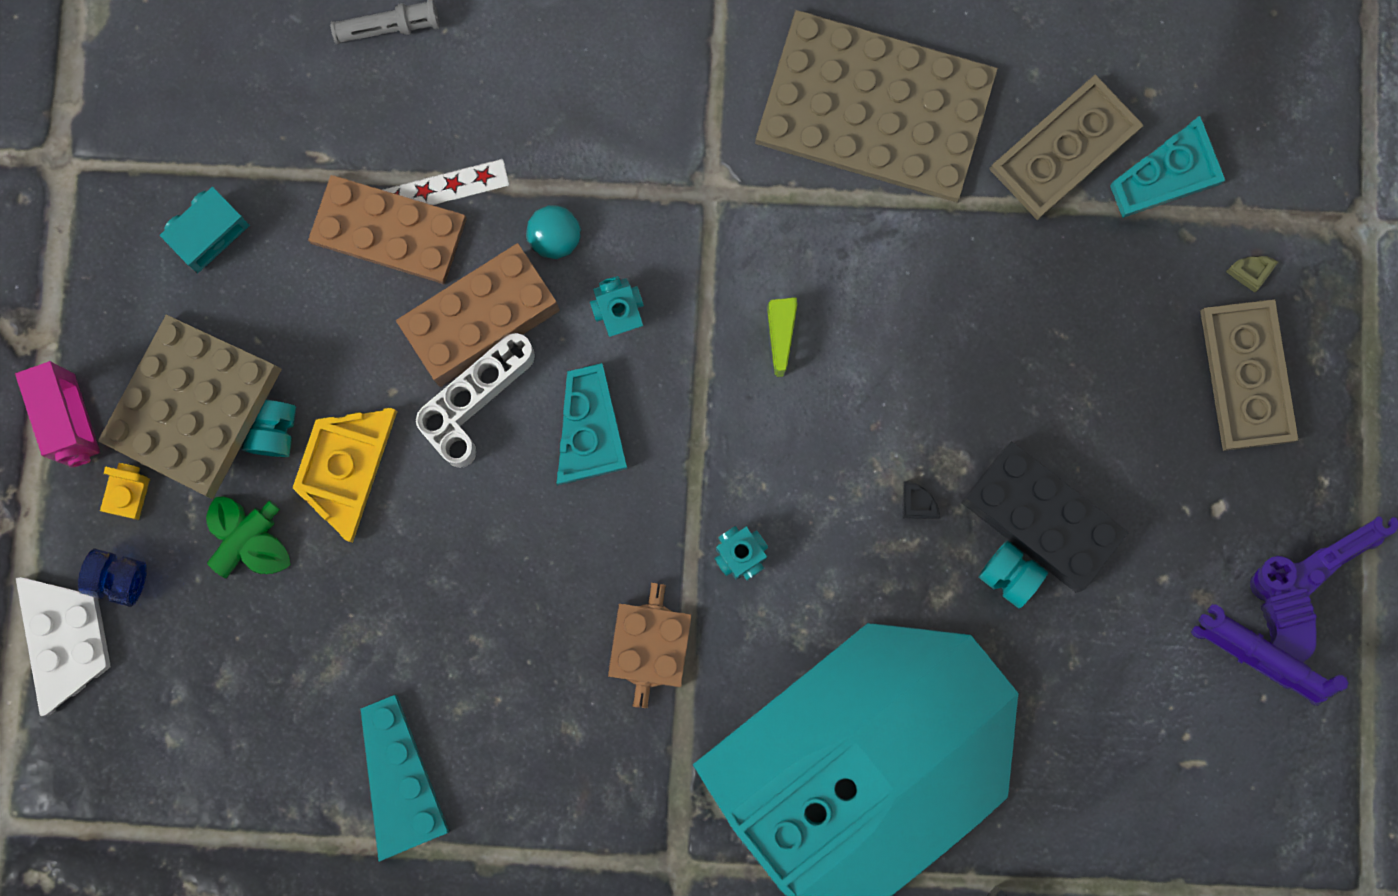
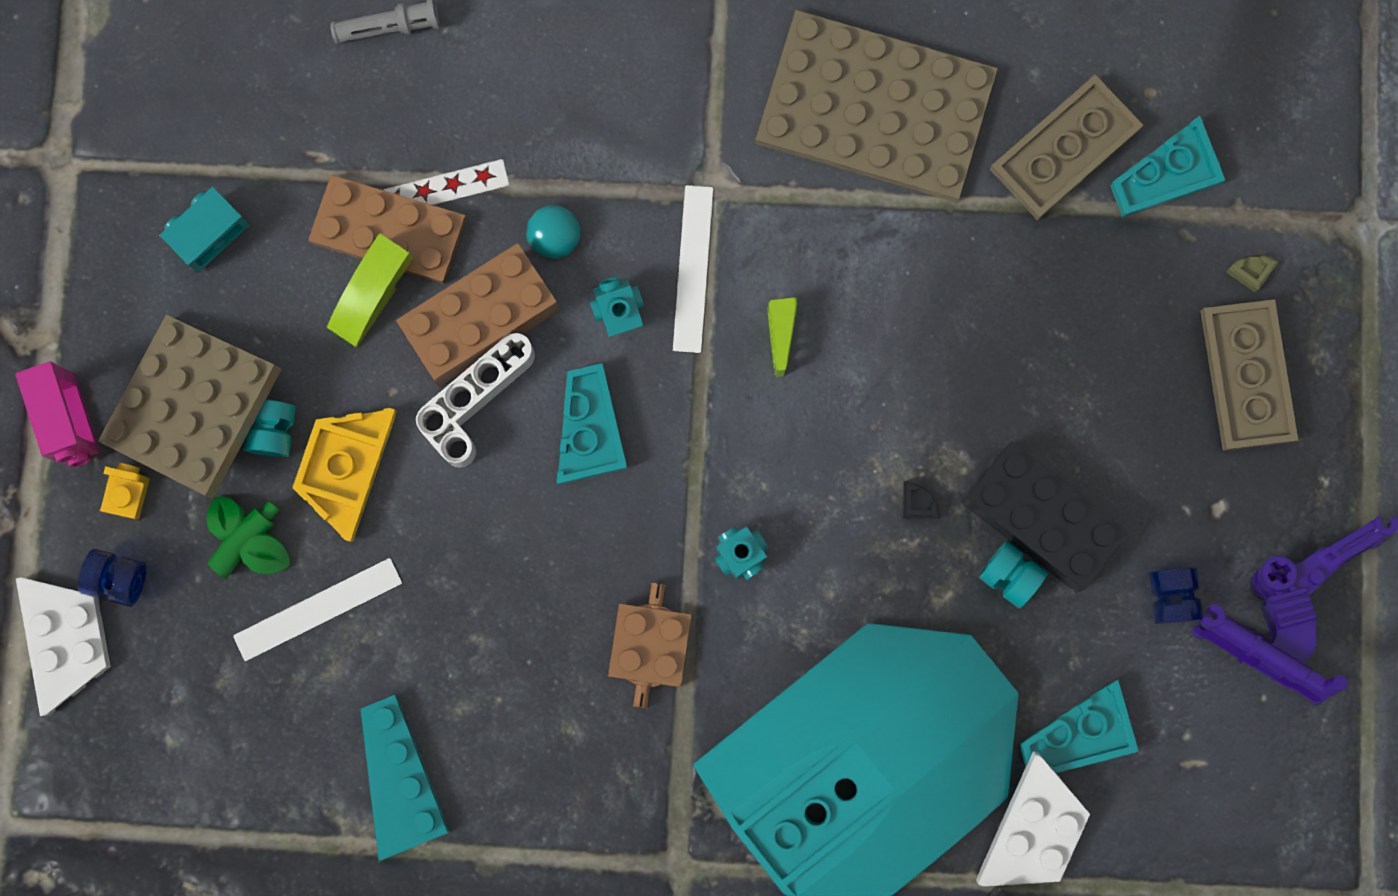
(317, 609): none -> white sticker
(369, 290): none -> lime slope
(693, 269): none -> white sticker
(1035, 831): none -> white wing
(1086, 733): none -> teal wing
(1176, 582): none -> clear blue wheel

